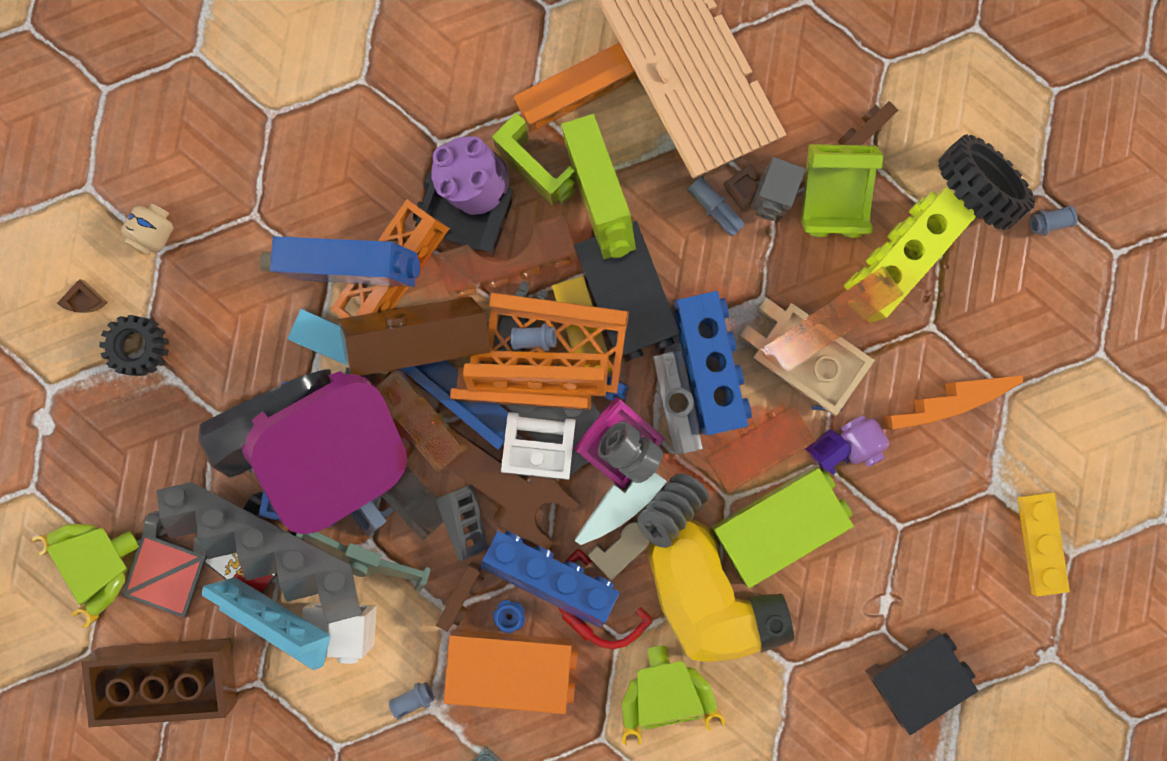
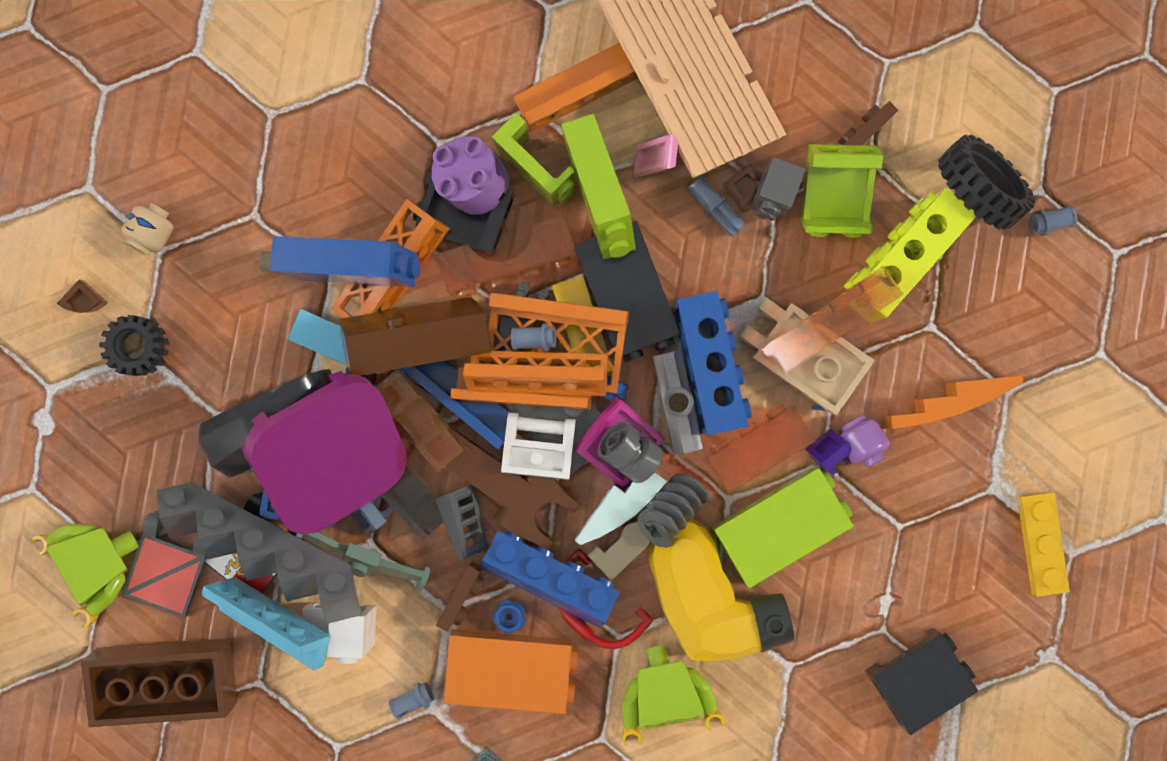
(655, 155): none -> bright pink tile

